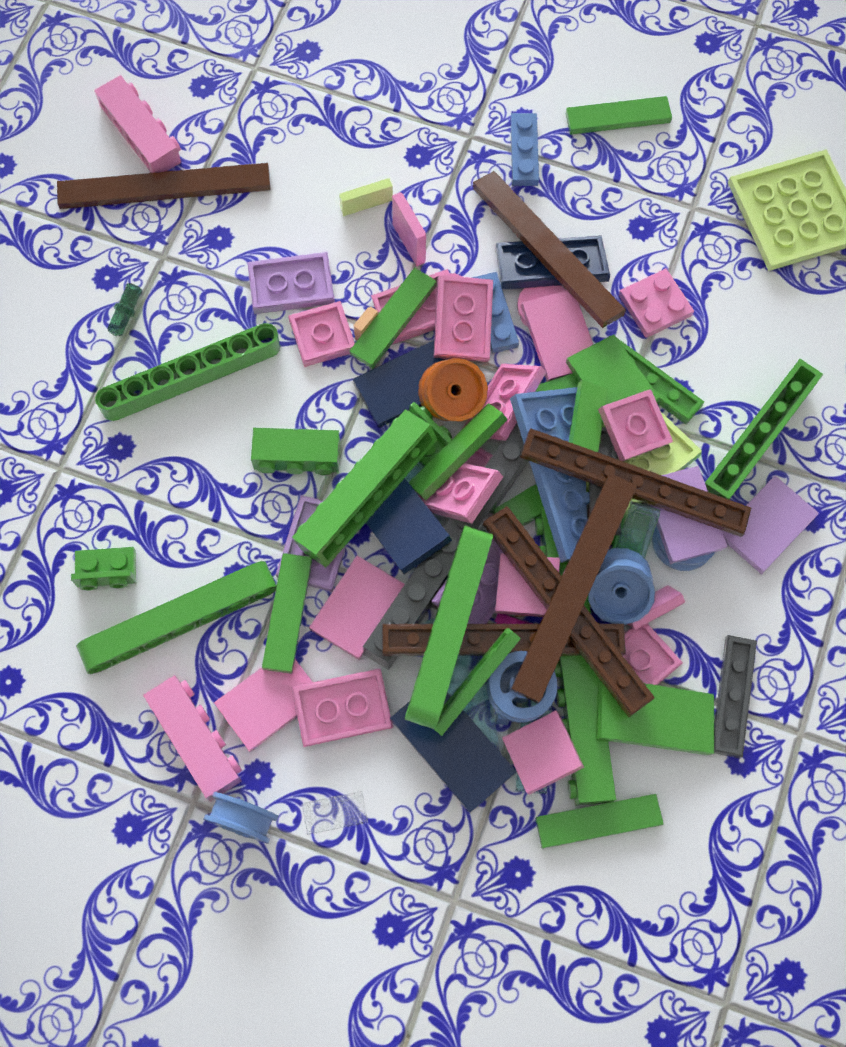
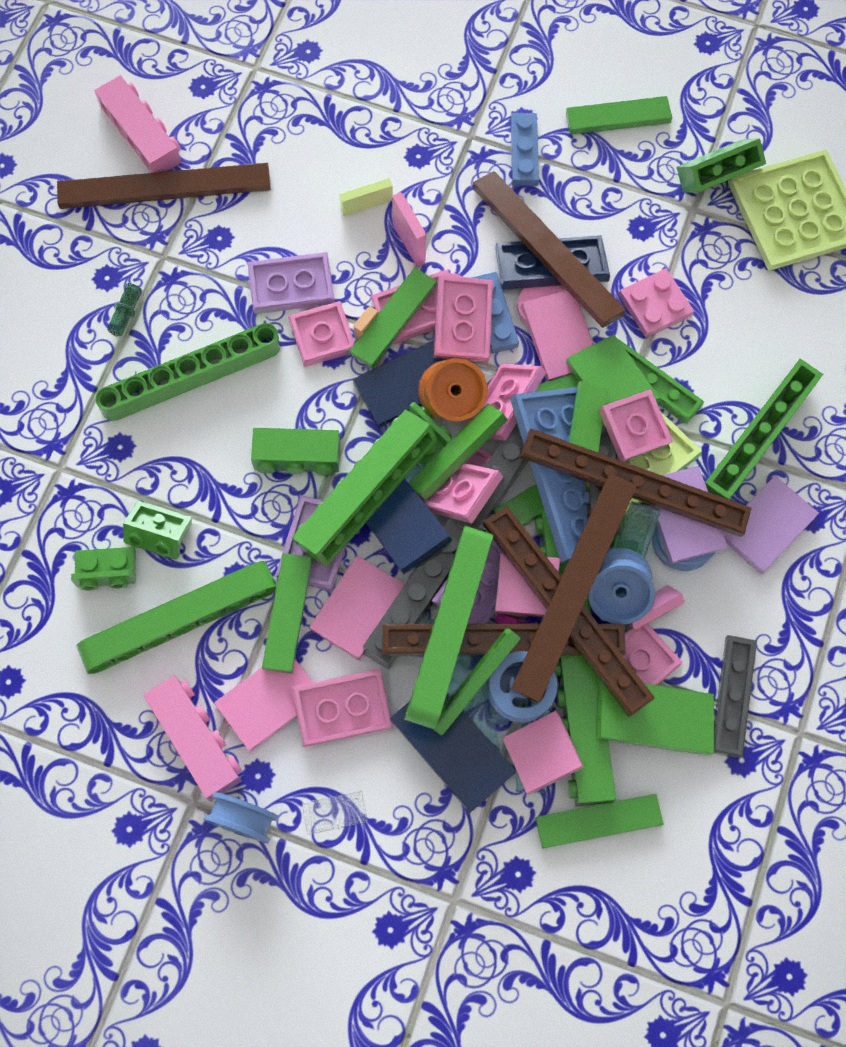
(155, 529): none -> bright green bracket
(721, 165): none -> bright green brick

